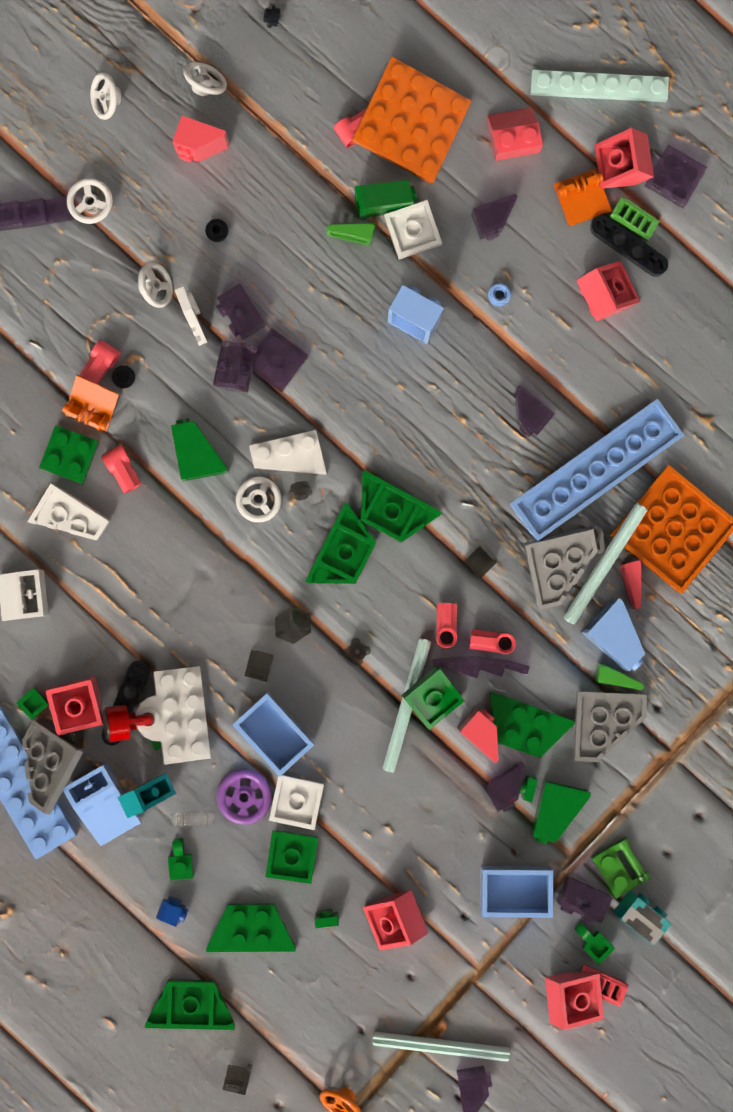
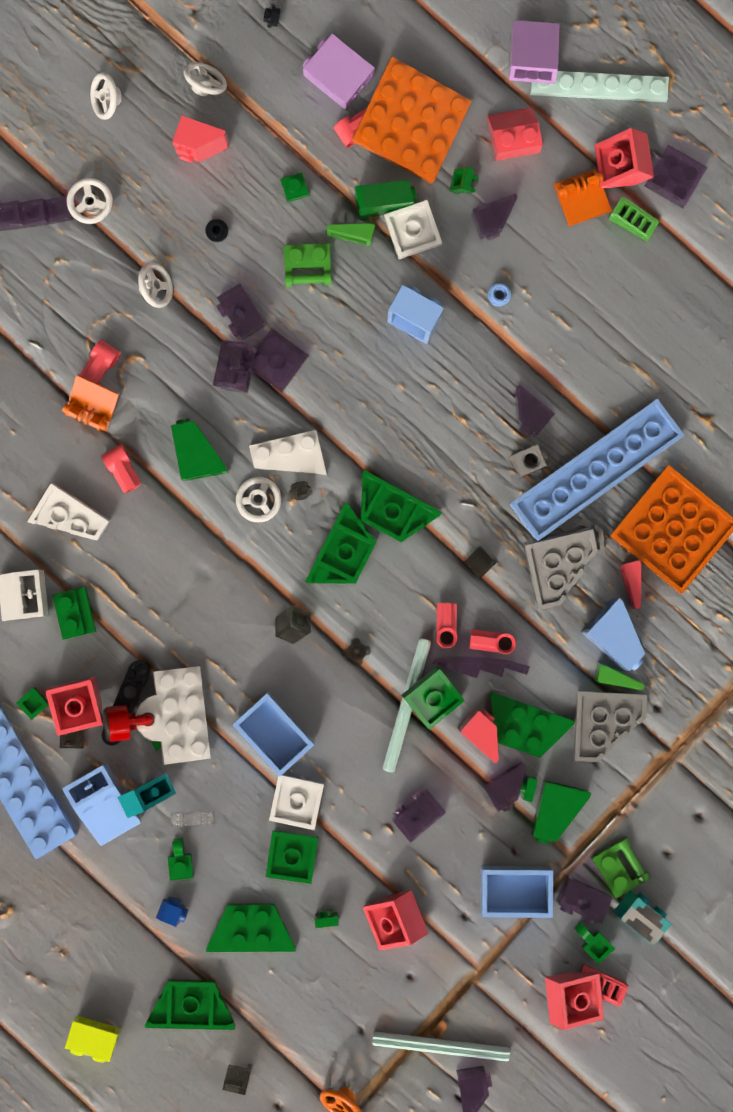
(47, 765): light grey plate -> none
(69, 454): green plate -> none
(74, 613): none -> green plate
(92, 1039): none -> neon yellow brick
(123, 377): black plate -> none
(191, 311): white wing -> none
(259, 665): clear smoke panel -> none
(262, 804): medium lavender plate -> none
(294, 187): none -> green plate
(307, 257): none -> bright green plate
(338, 71): none -> lavender brick
(414, 827): none -> clear purple brick
(462, 180): none -> green tile
(520, 465): none -> light grey brick
(534, 51): none -> lavender brick
(605, 563): light aqua axle -> none
(608, 290): coral slope -> none
(631, 242): black beam -> none

